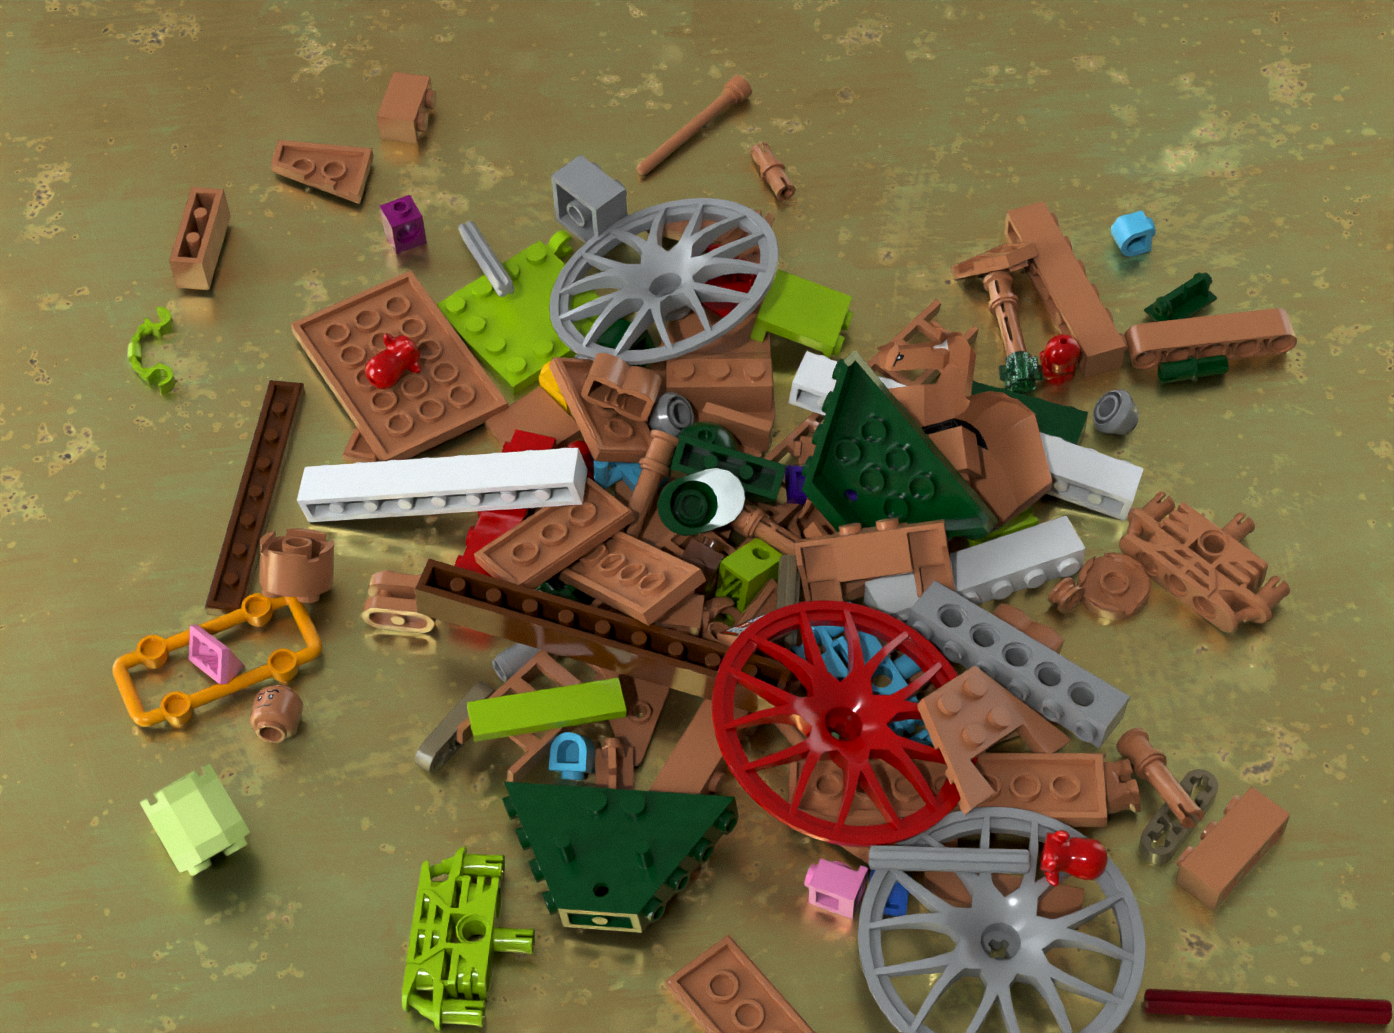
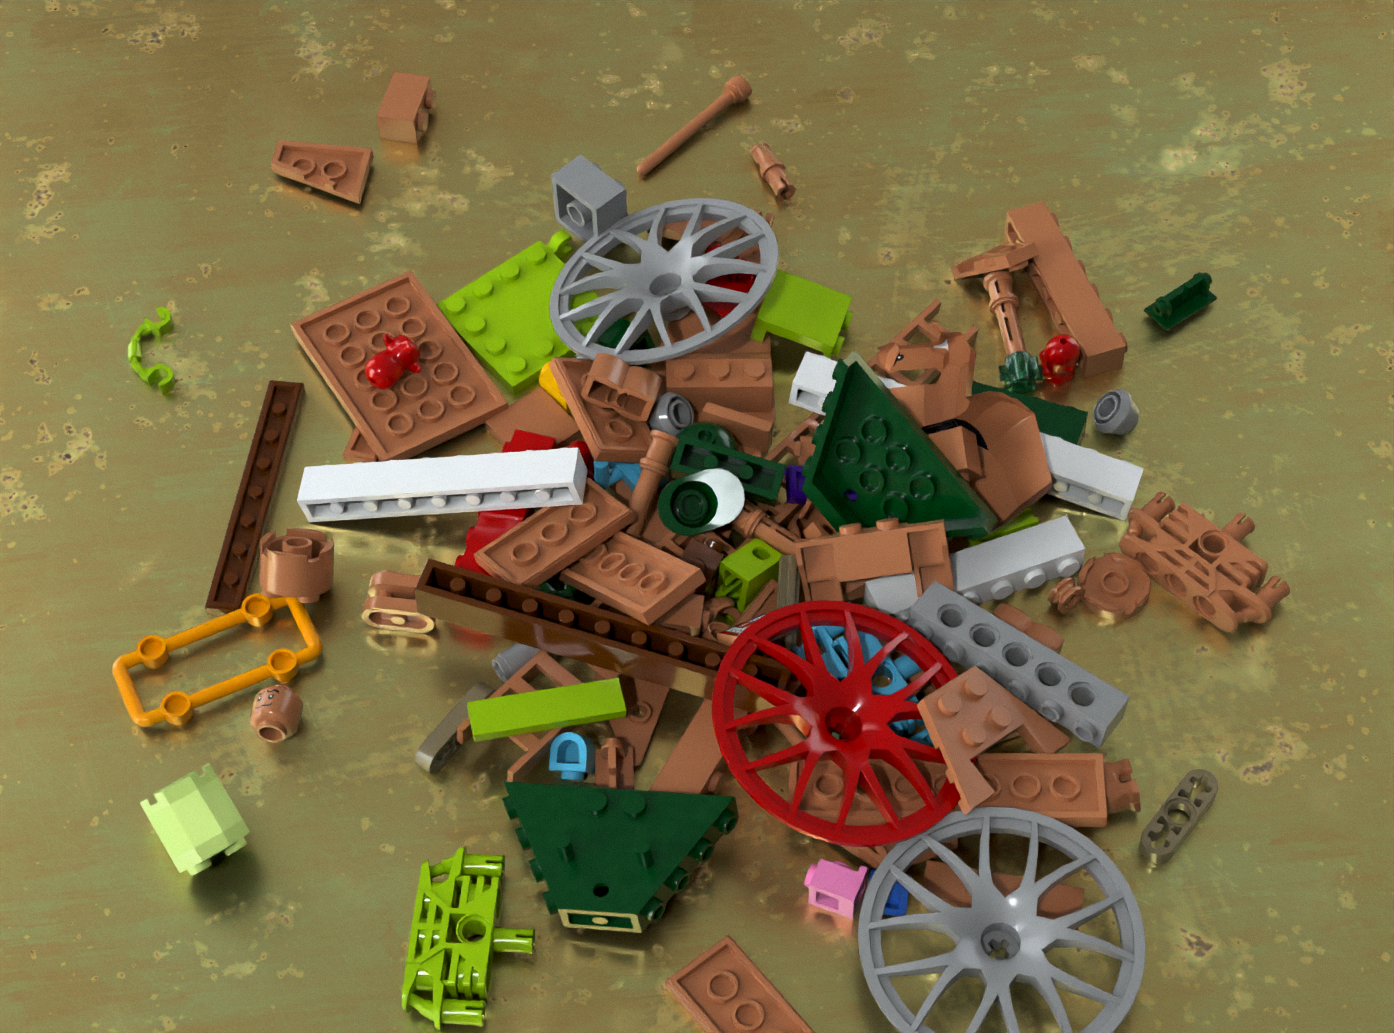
(200, 238): nougat brick -> none
(212, 656): bright pink slope -> none
(403, 224): magenta brick -> none
(486, 259): light grey axle -> none
(949, 859): light grey axle -> none
(1077, 857): red animal -> none
(1133, 233): medium azure plate -> none
(1151, 766): nougat pin -> none
(1191, 369): dark green axle -> none
(1230, 335): nougat beam -> none
(1231, 847): nougat brick -> none
(1268, 1006): dark red axle -> none

